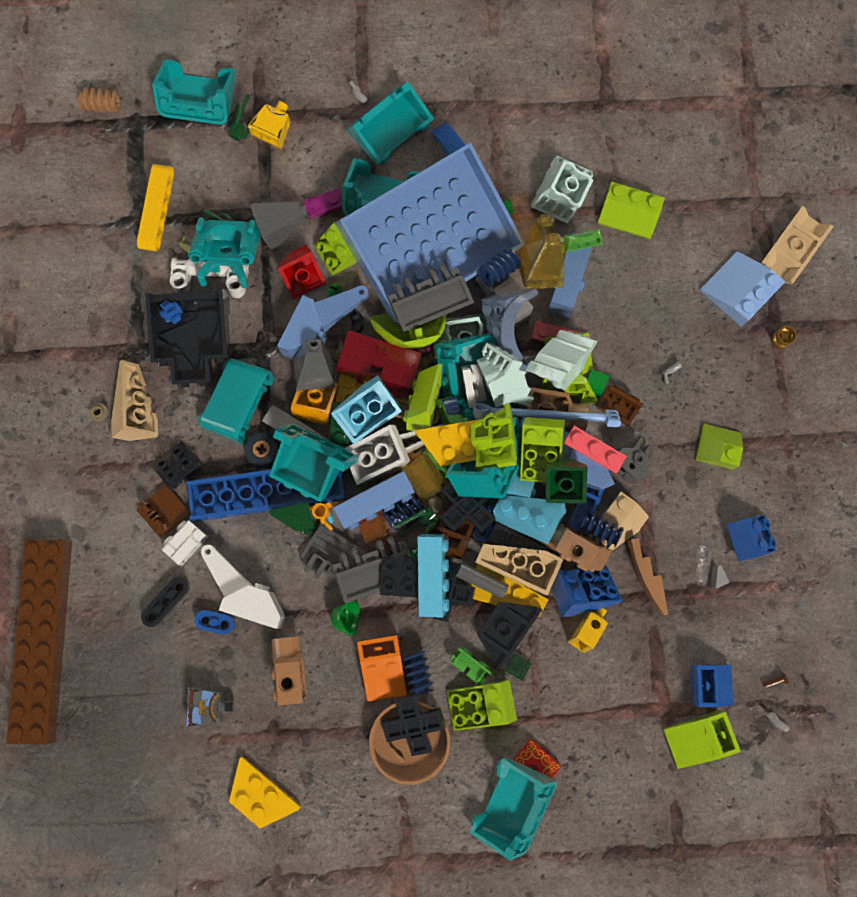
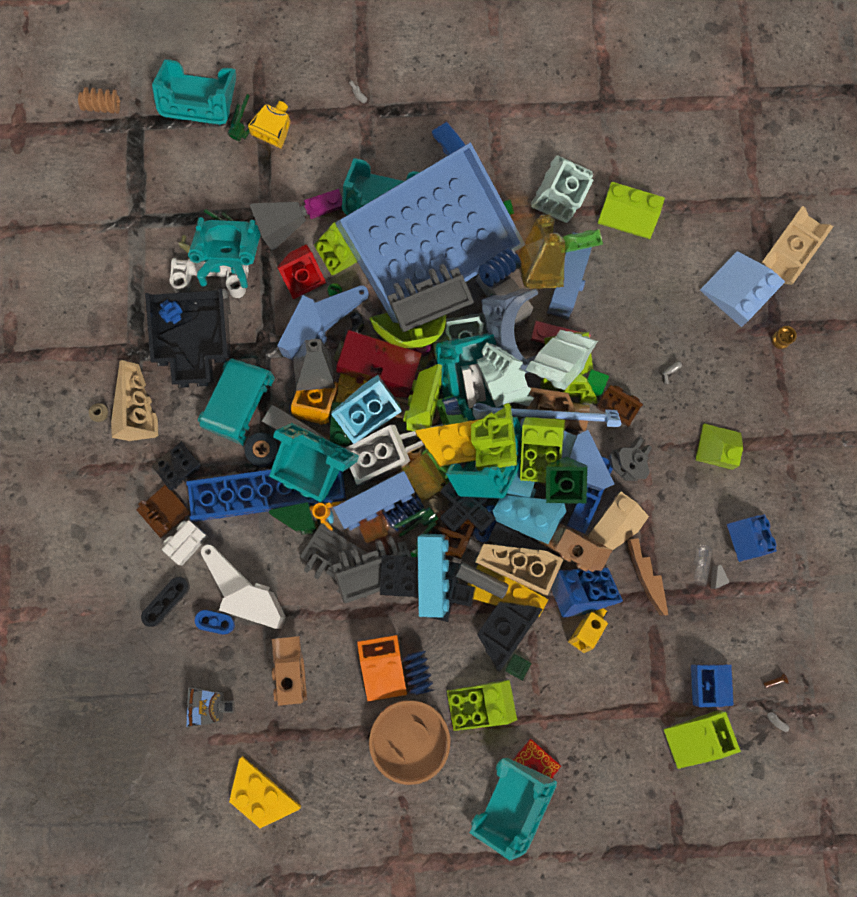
(39, 642): reddish brown brick -> none
(155, 207): yellow beam -> none
(346, 617): green helmet -> none
(390, 123): teal windscreen -> none
(413, 724): black plate -> none
(465, 660): bright green hinge -> none
(595, 449): coral plate -> none
(601, 530): dark blue piece -> none

